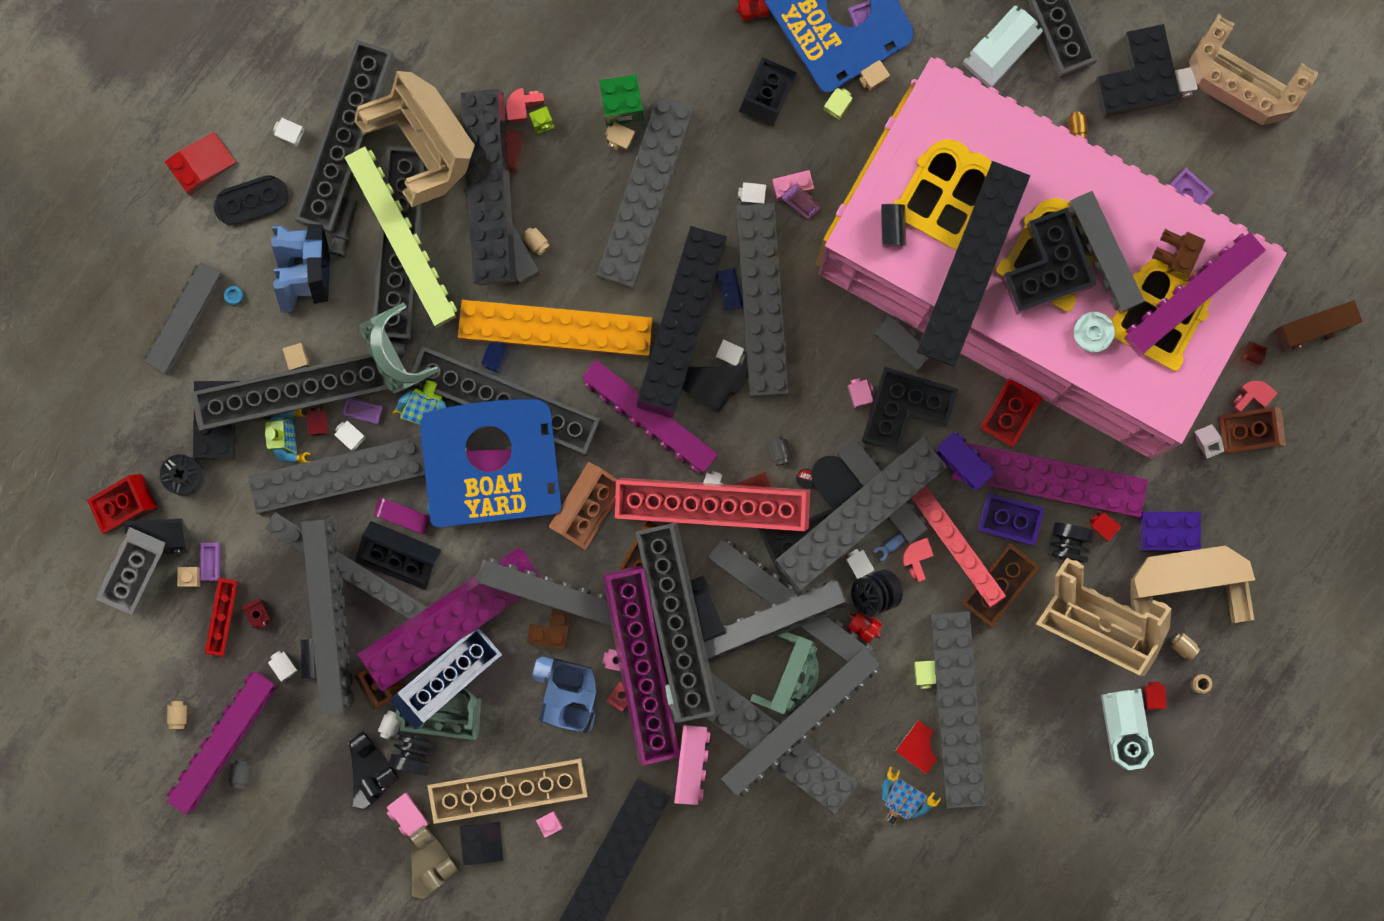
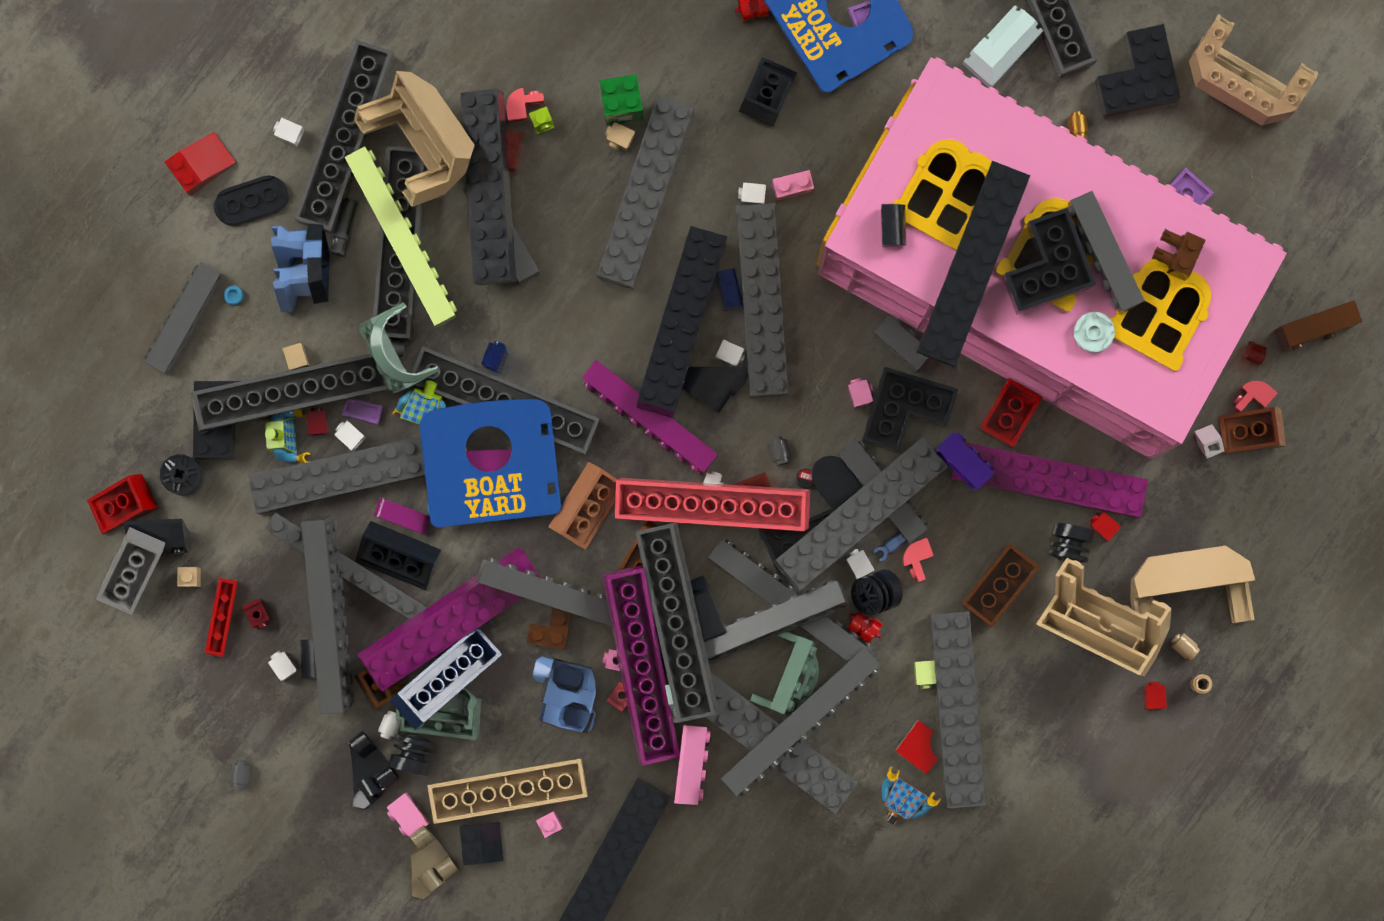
(176, 715): tan brick -> none
(209, 561): medium lavender tile -> none
(222, 743): magenta brick -> none
(535, 241): tan brick -> none
(555, 328): light orange brick -> none
(801, 201): medium lavender tile -> none
(838, 103): yellowish green brick -> none
(874, 75): tan brick -> none
(958, 546): coral plate -> none
(1010, 519): dark purple brick -> none
(1127, 729): light aqua brick -> none
(1170, 531): dark purple brick -> none
(1186, 82): white brick -> none
(1194, 294): magenta brick -> none

